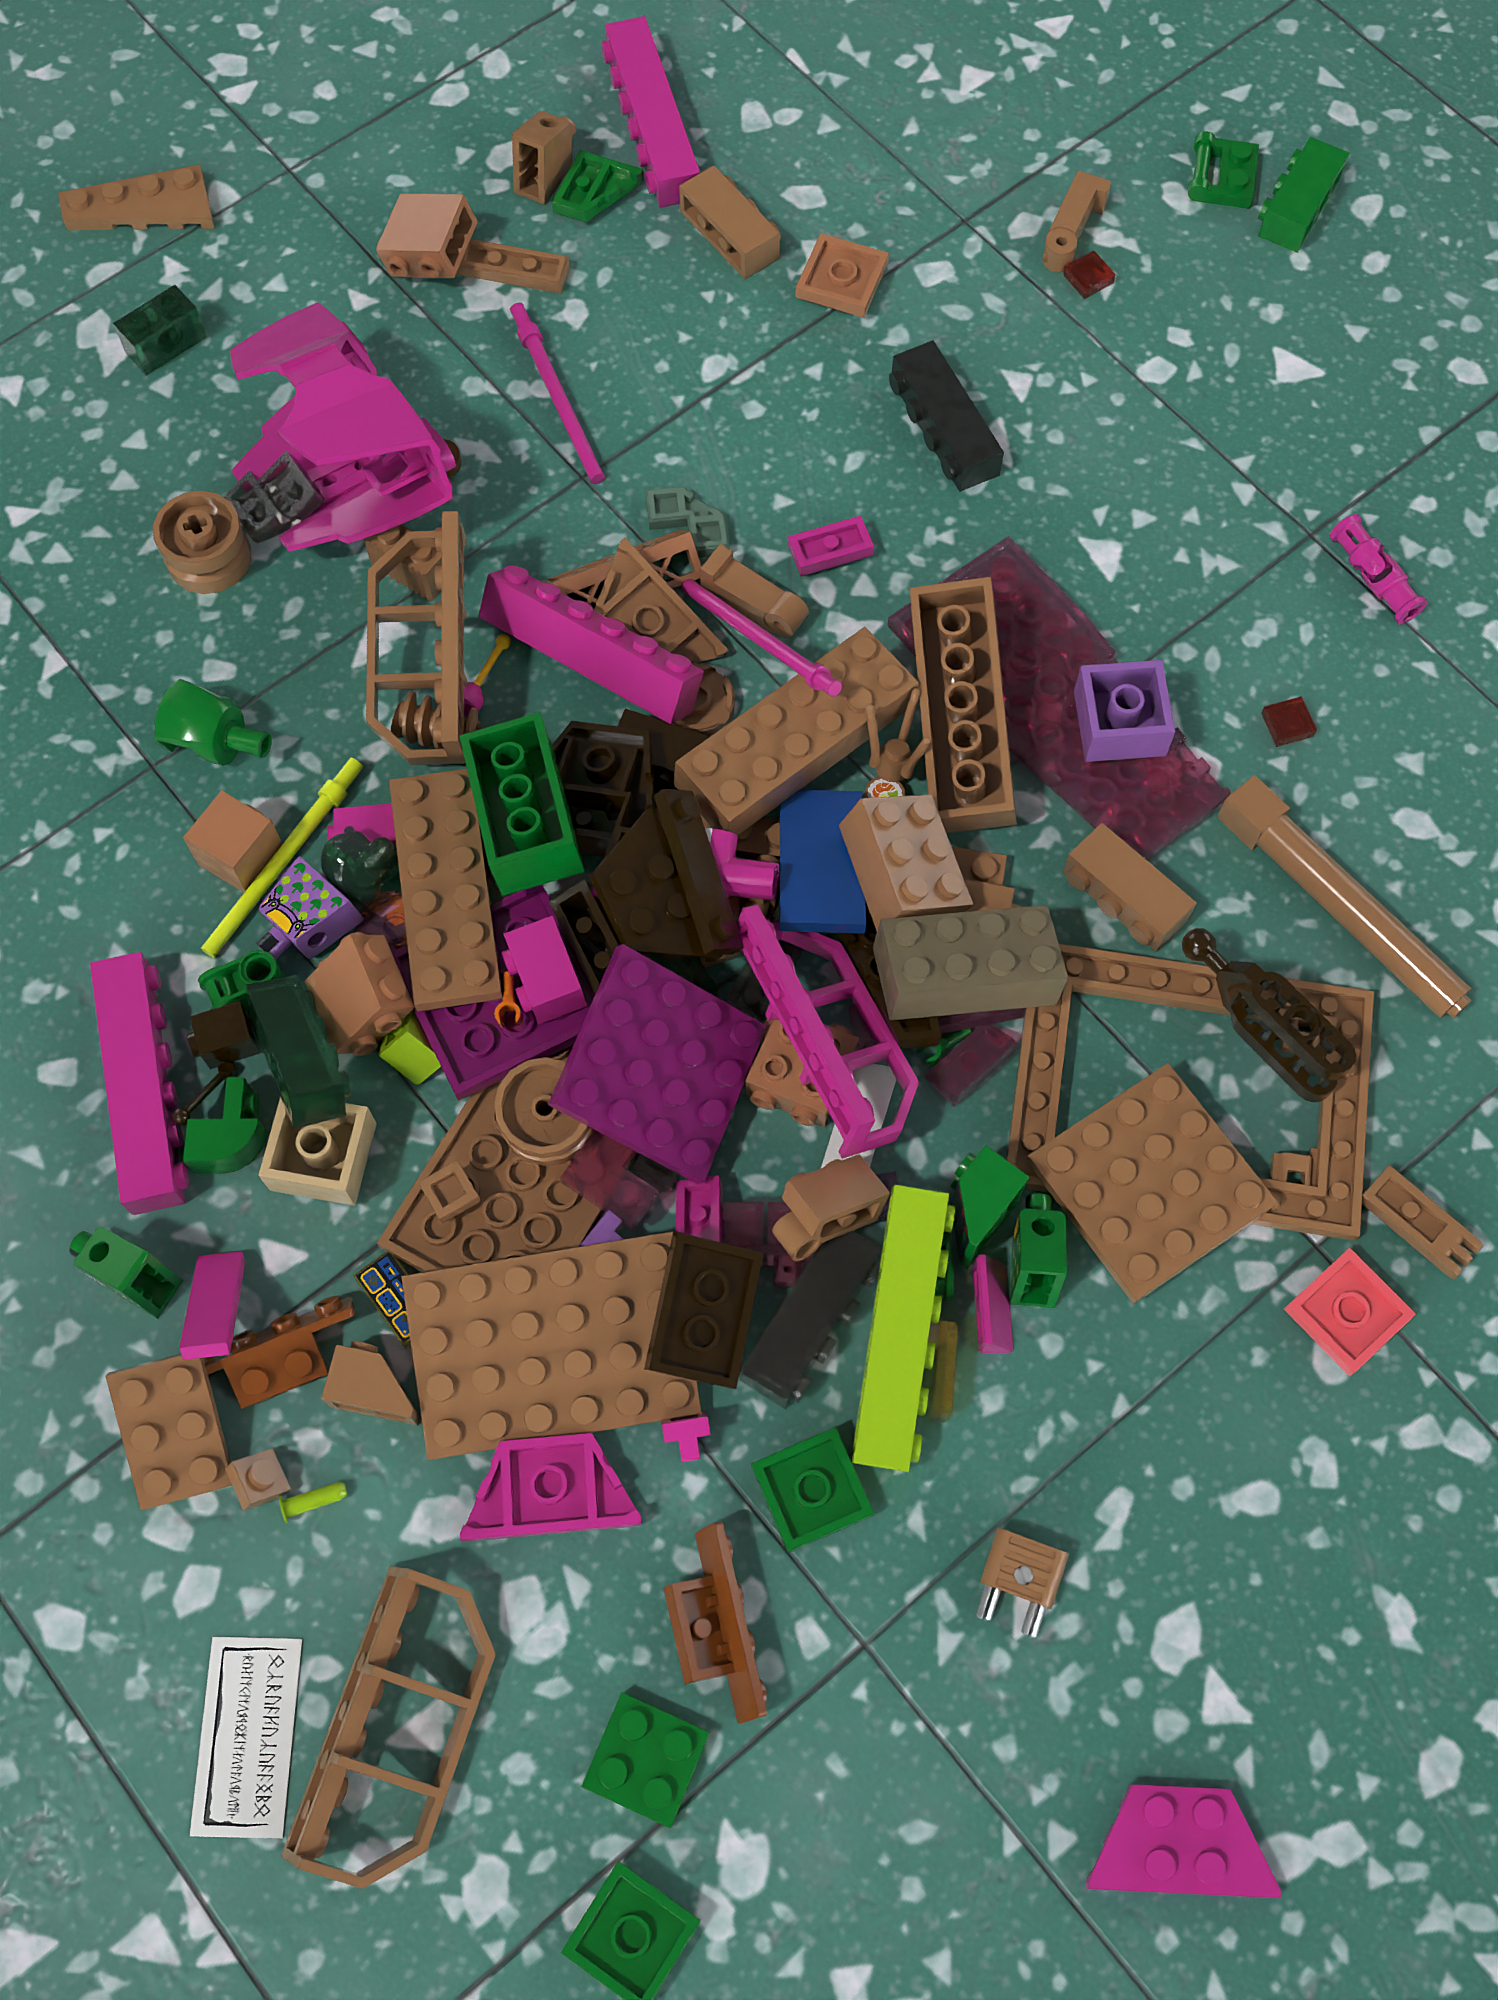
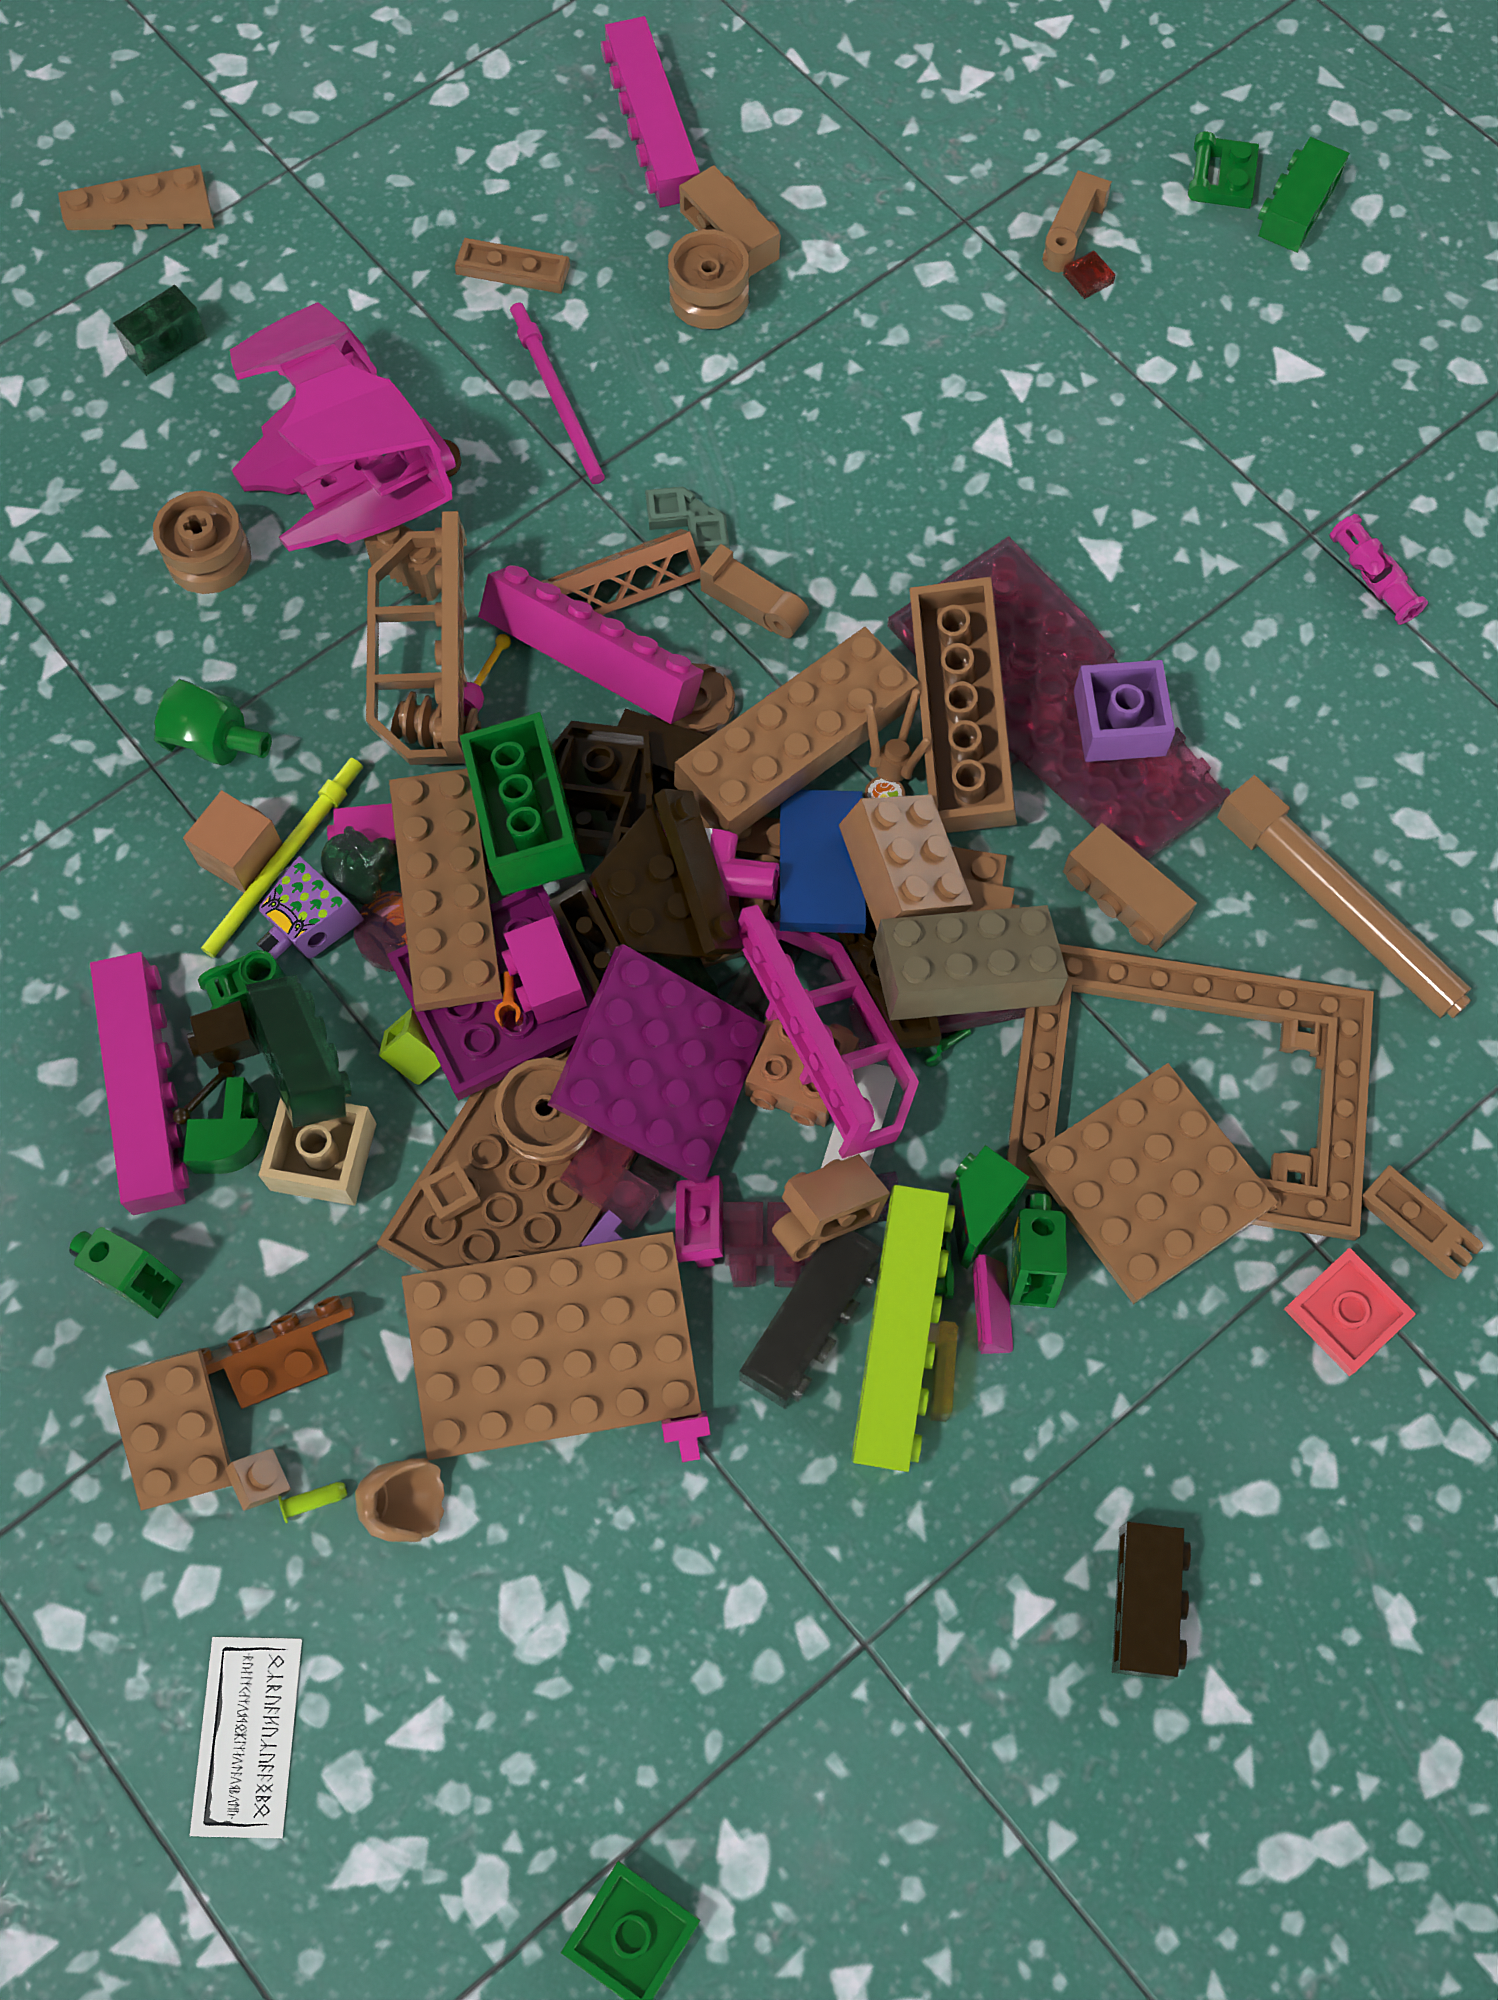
(212, 1305): dark pink tile -> none
(274, 500): clear smoke slope -> none
(347, 1736): medium nougat plate -> none
(359, 993): nougat brick -> none
(366, 1385): medium nougat slope -> none
(384, 1287): tile -> none
(401, 1500): none -> medium nougat hair
(427, 235): nougat brick -> none
(541, 155): medium nougat torso -> none
(547, 1490): dark pink wing -> none
(594, 185): green wing -> none
(645, 1760): green plate -> none
(653, 609): medium nougat wing -> none
(704, 1310): dark brown plate -> none
(709, 279): none -> medium nougat wheel
(713, 1628): dark orange bracket -> none
(812, 1490): green plate -> none
(815, 675): dark pink bar -> none
(830, 545): dark pink plate -> none
(842, 275): nougat plate -> none
(946, 416): pearl dark grey brick -> none
(971, 1063): clear pink slope -> none
(1023, 1570): medium nougat piece -> none
(1150, 1601): none -> dark brown brick
(1182, 1844): dark pink wing -> none
(1240, 993): dark brown piece -> none
(1288, 721): clear red tile -> none

